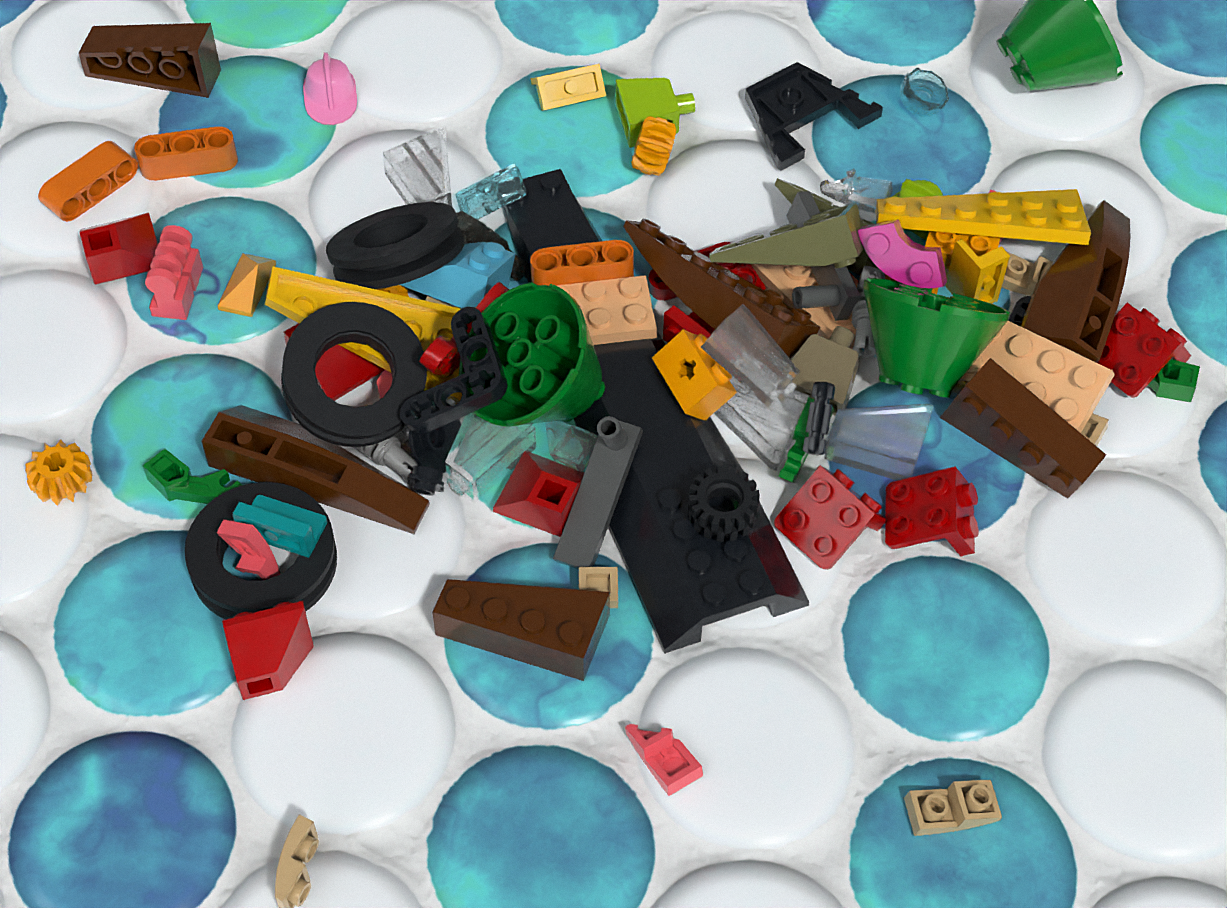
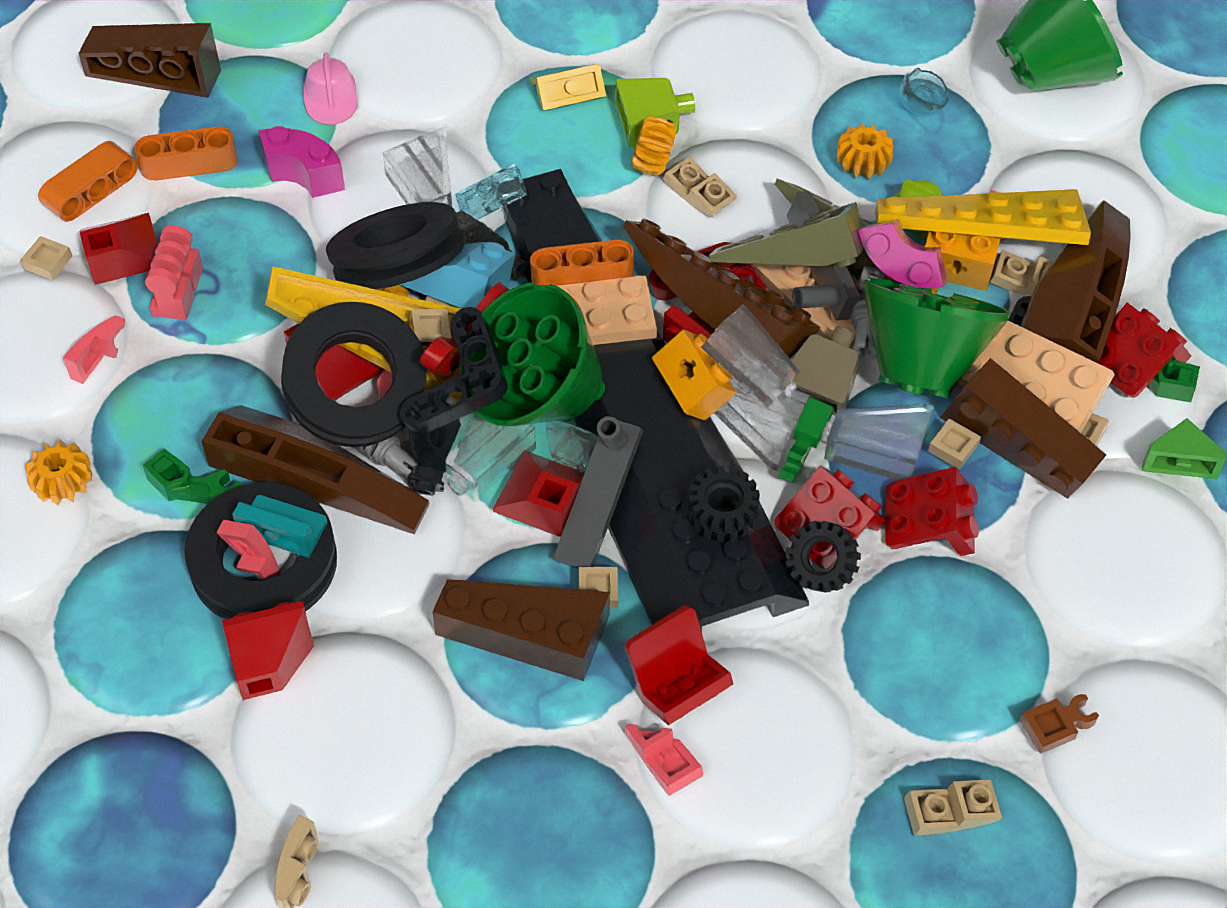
(46, 258): none -> tan plate
(89, 349): none -> coral slope
(246, 285): light orange slope -> none
(301, 159): none -> dark pink brick
(429, 325): none -> tan plate
(674, 666): none -> red bracket
(701, 191): none -> tan slope
(795, 99): black wing -> none
(800, 551): none -> black tyre
(819, 418): black axle -> none
(857, 189): clear slope -> none
(865, 150): none -> light orange gear
(954, 444): none -> tan plate
(975, 275): yellow panel -> none
(1054, 725): none -> dark orange plate
(1185, 453): none -> bright green slope

